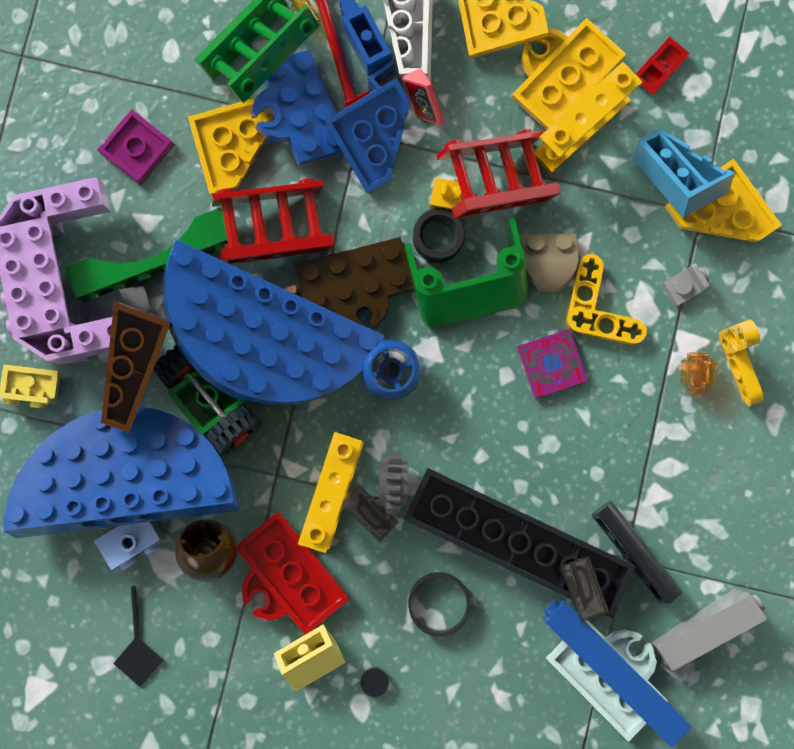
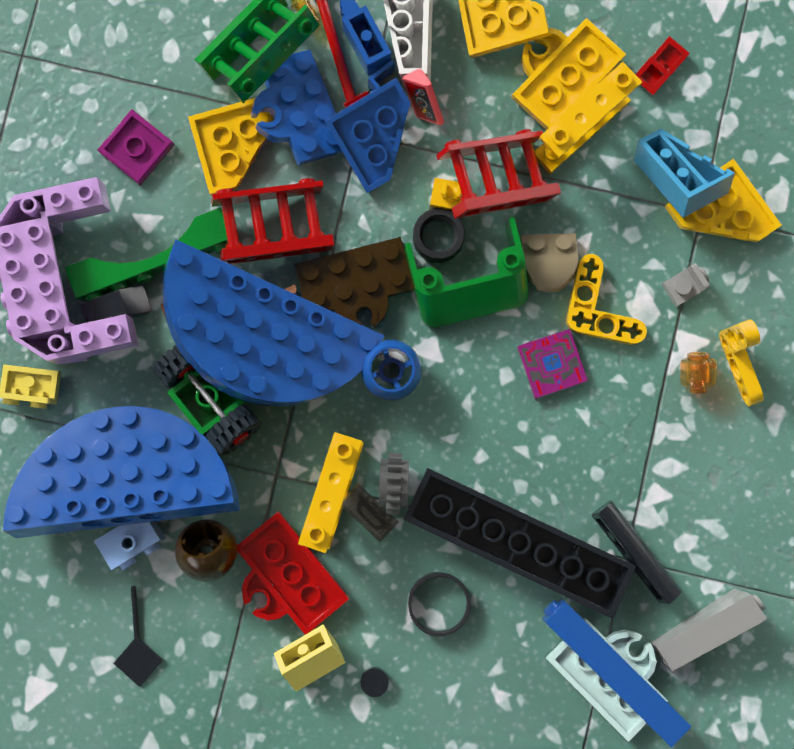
(132, 354): reddish brown wedge -> none
(584, 588): clear smoke tile -> none

